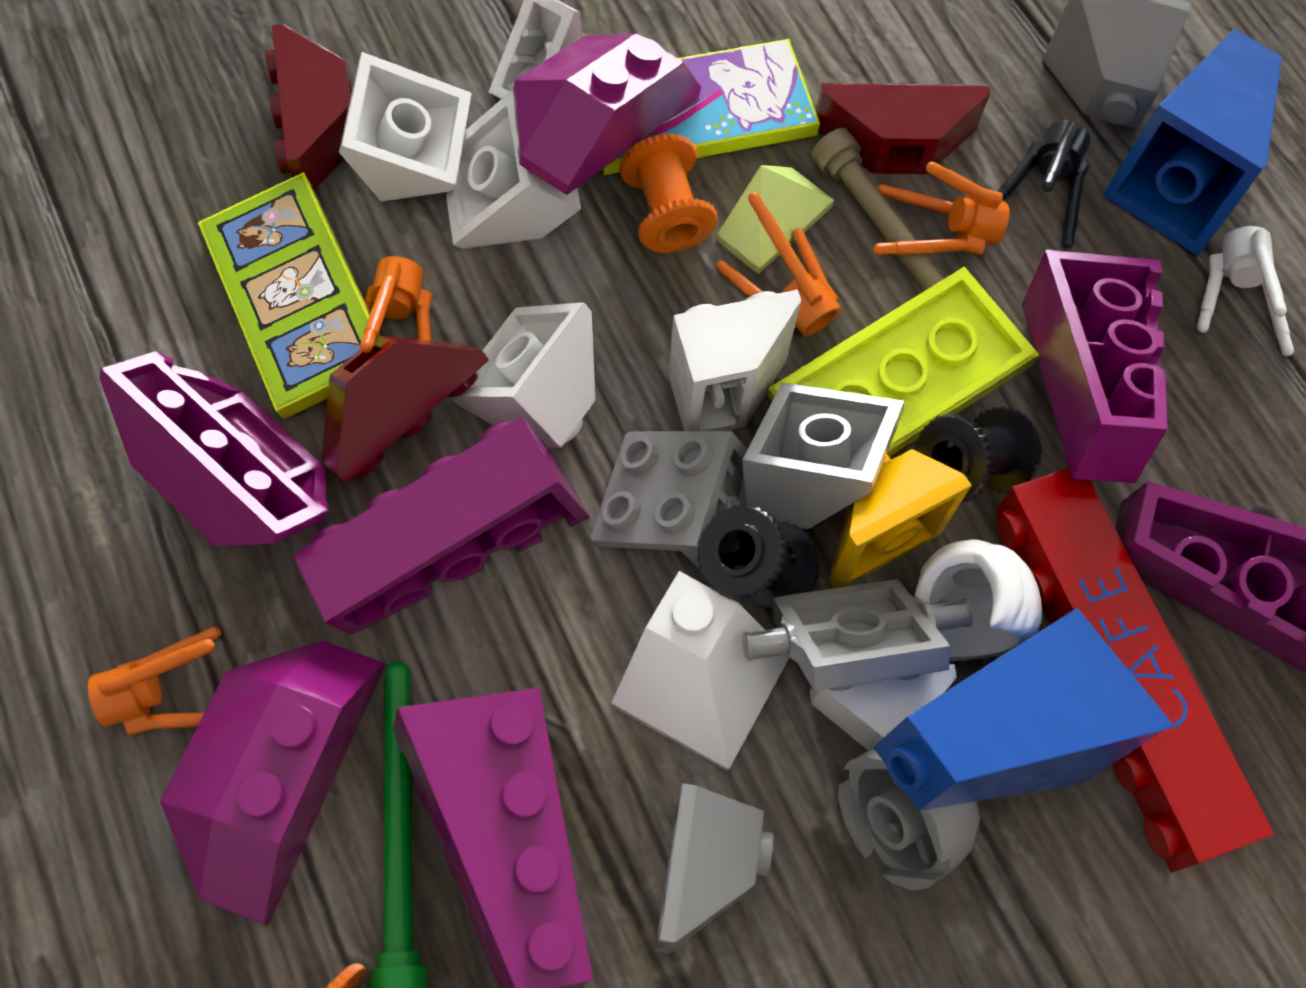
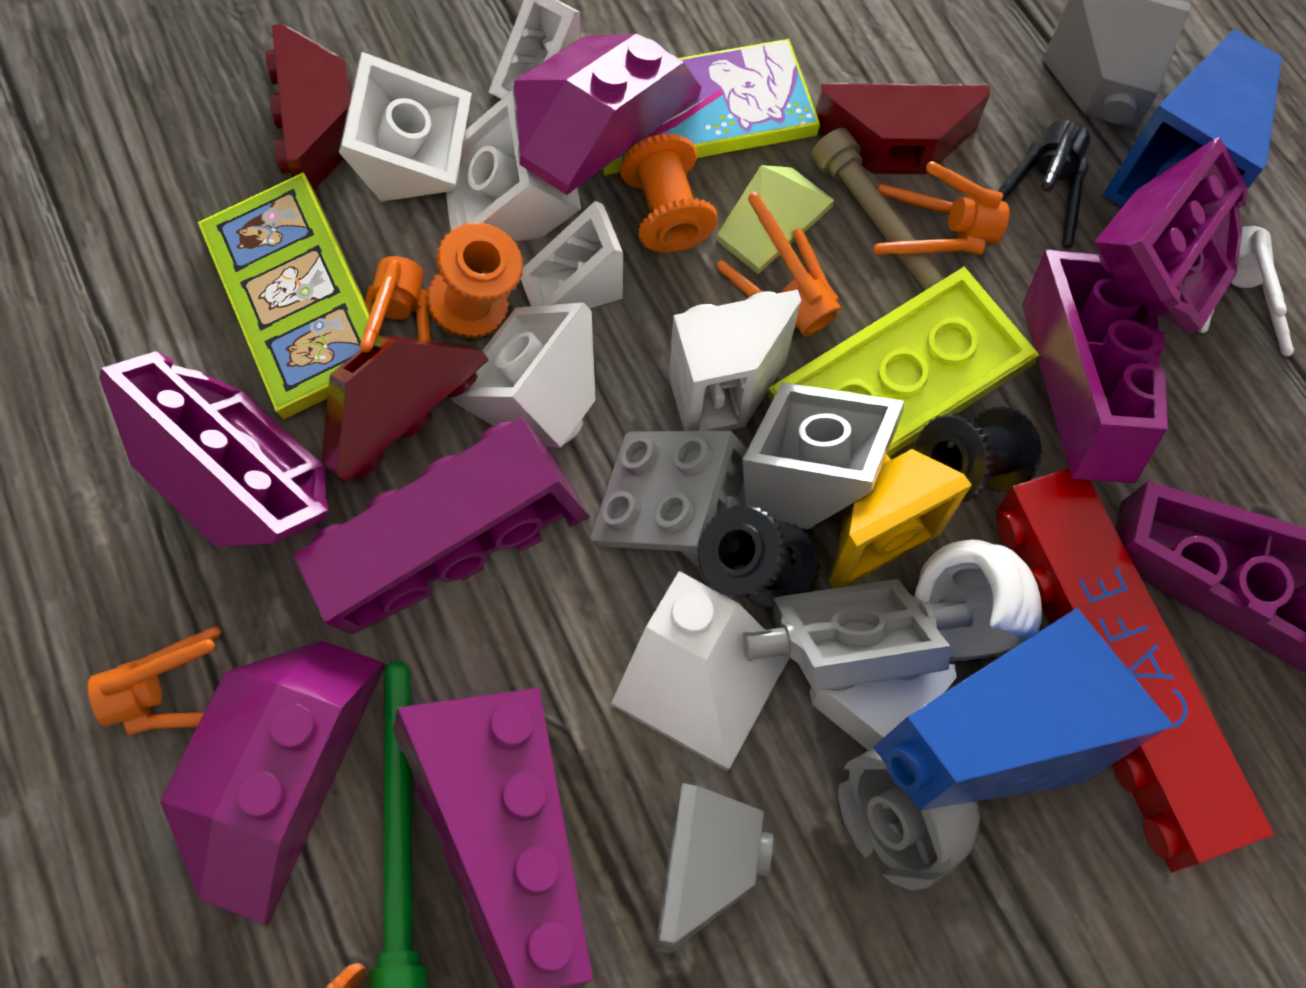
(474, 280): none -> orange hose
(578, 264): none -> white slope
(1180, 237): none -> magenta wedge

